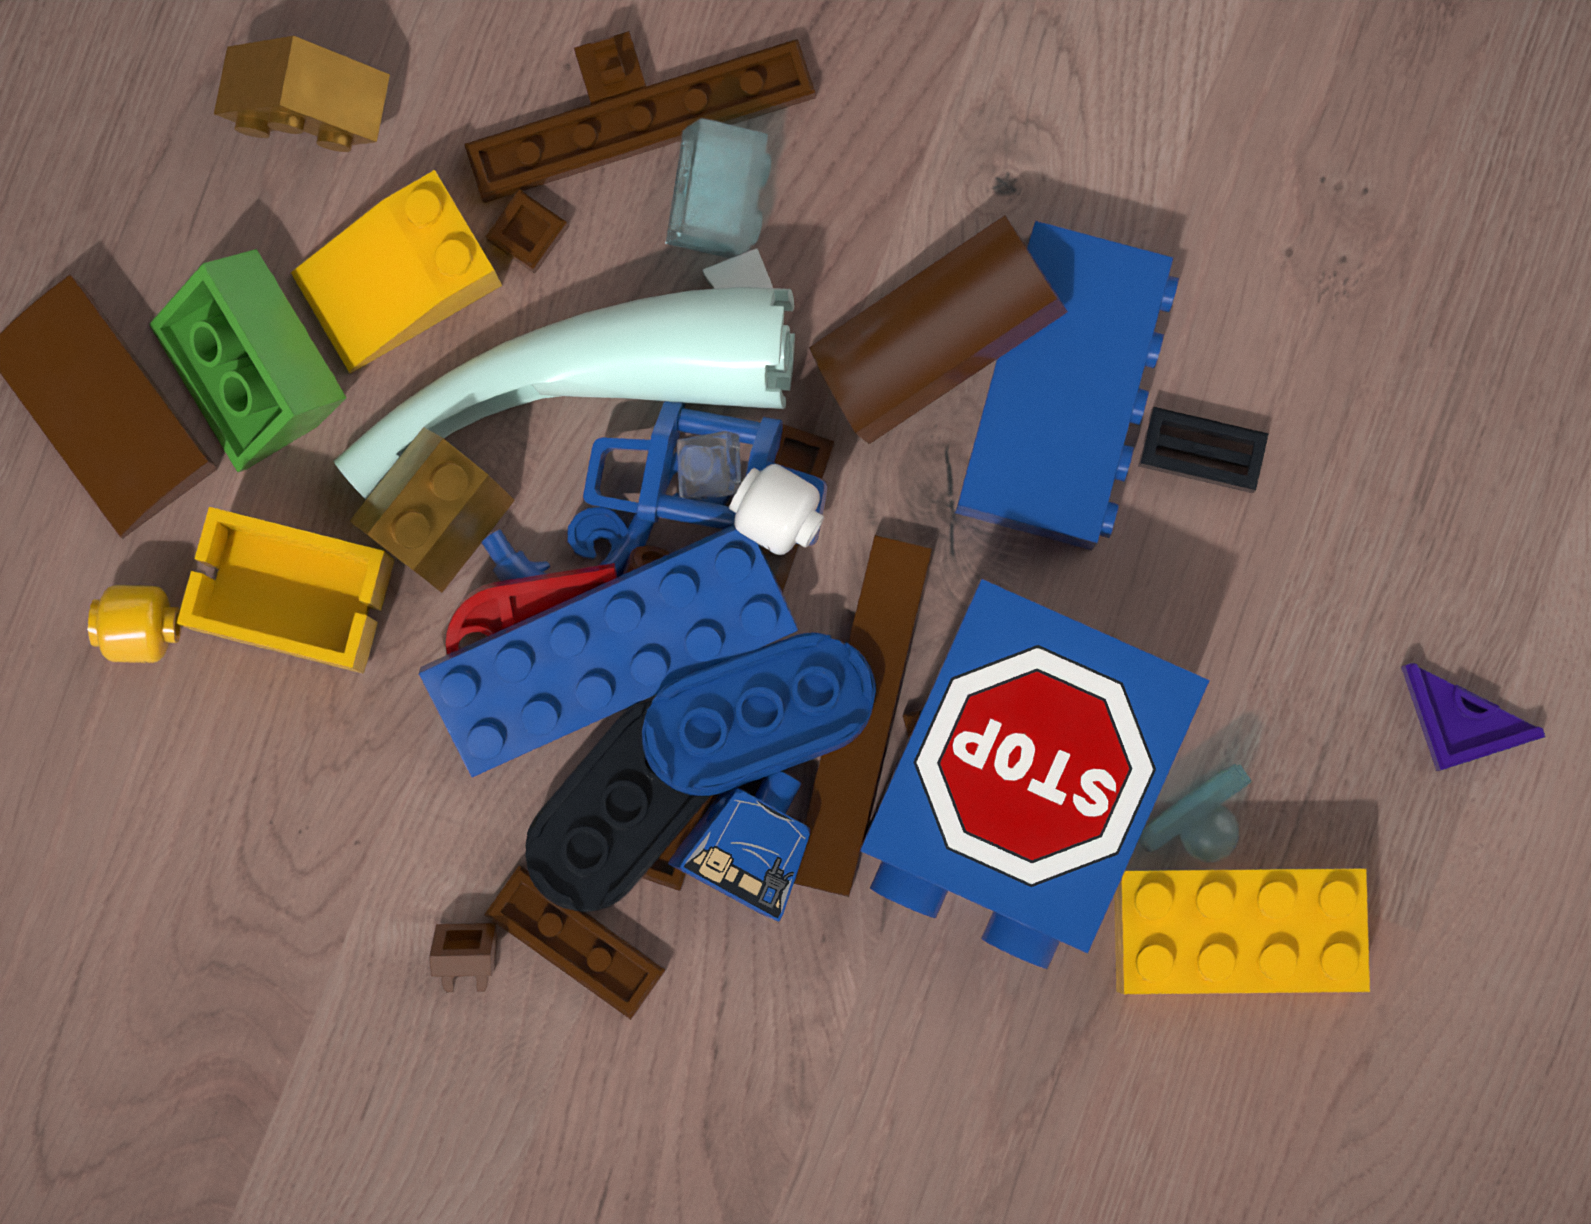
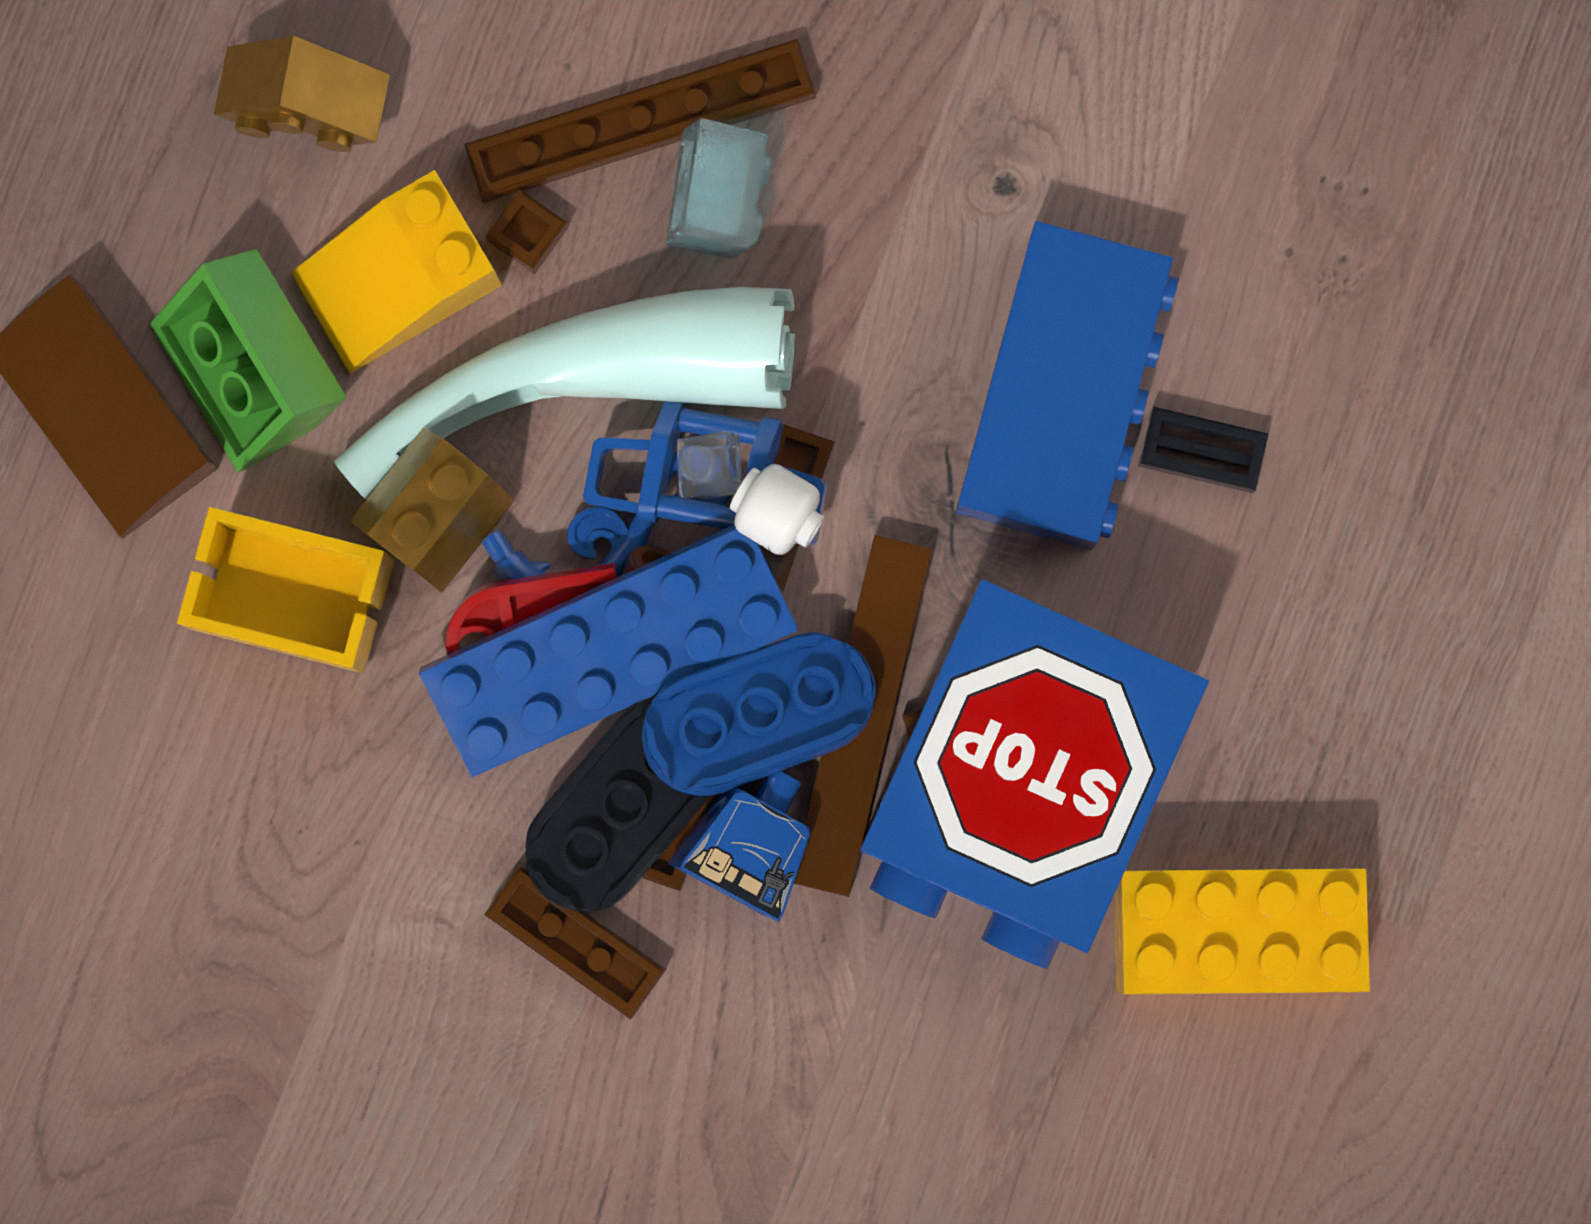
(133, 623): yellow head -> none
(463, 952): reddish brown tile -> none
(609, 67): reddish brown tile -> none
(739, 271): white tile -> none
(936, 330): reddish brown slope -> none
(1204, 825): clear light blue tile -> none
(1460, 723): dark purple tile -> none

